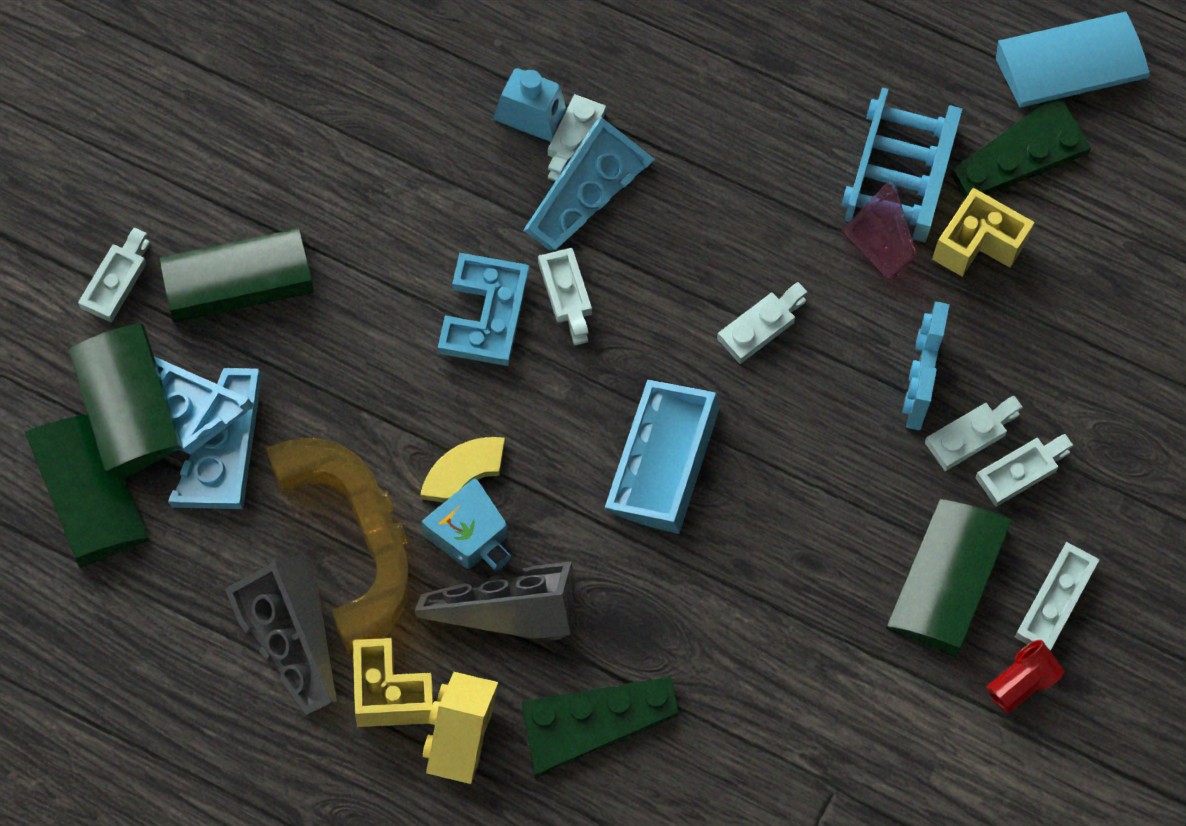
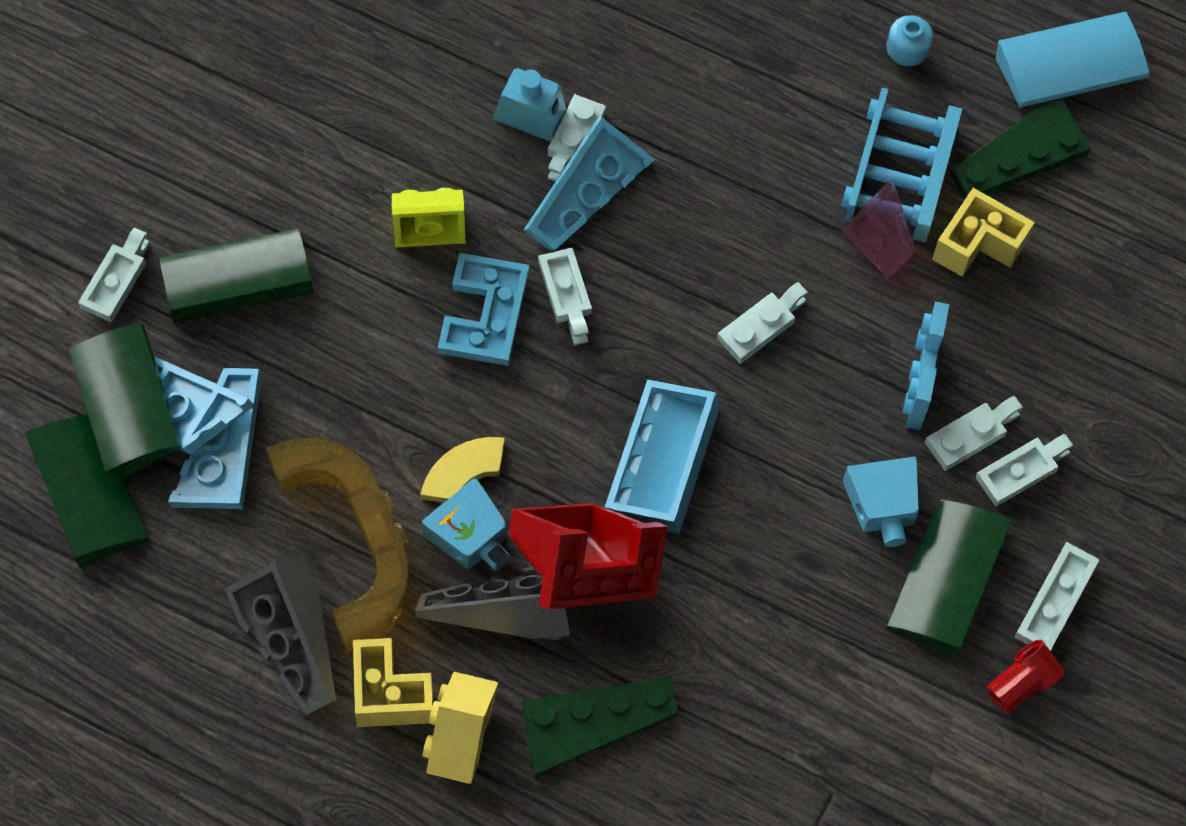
(428, 217): none -> neon yellow slope
(589, 554): none -> red windscreen
(884, 496): none -> medium azure torso
(909, 40): none -> medium azure head

